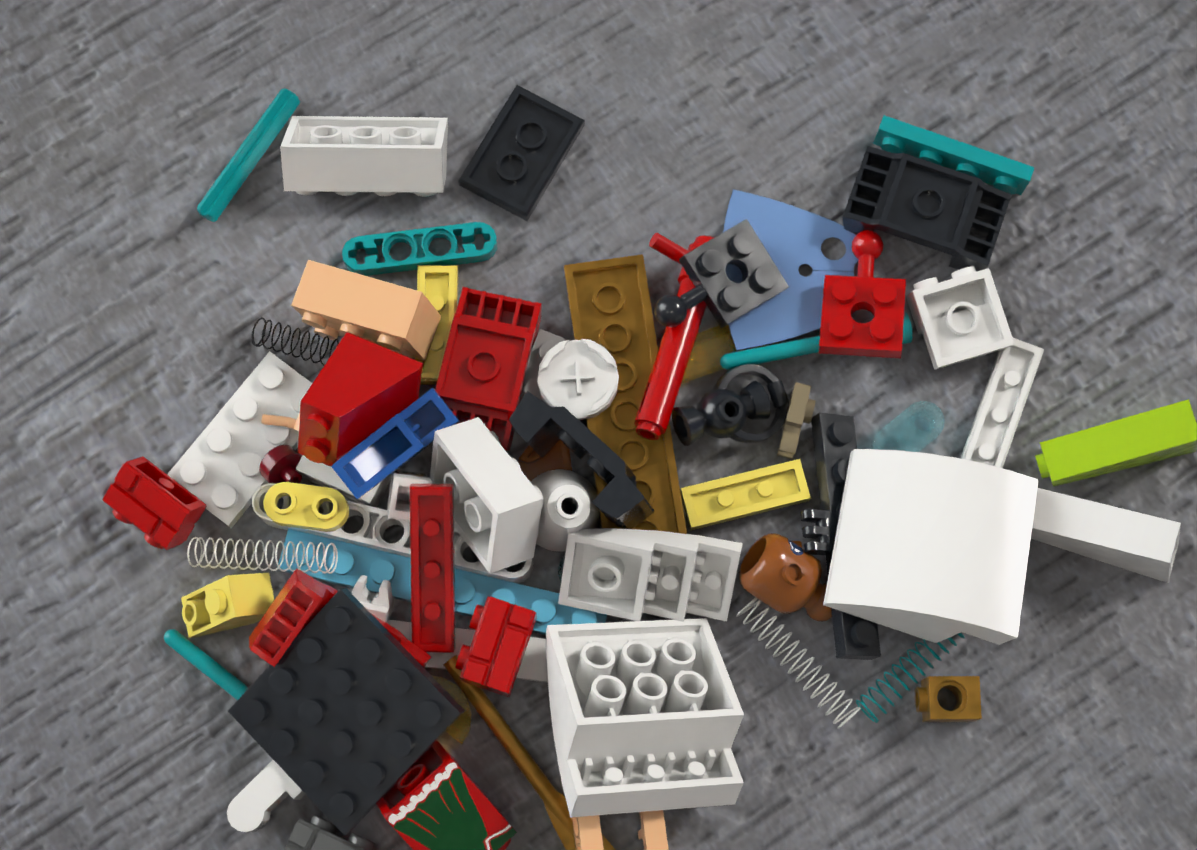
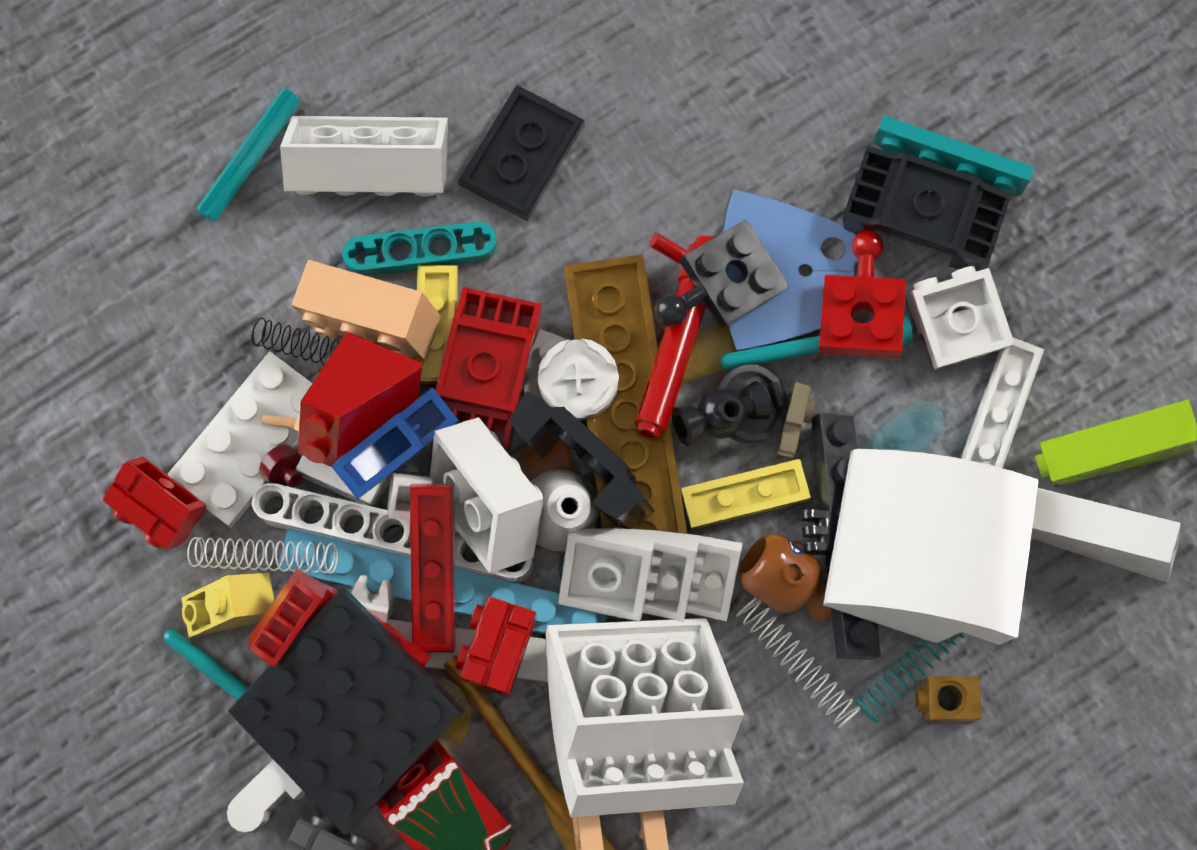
(305, 506): light yellow plate -> none

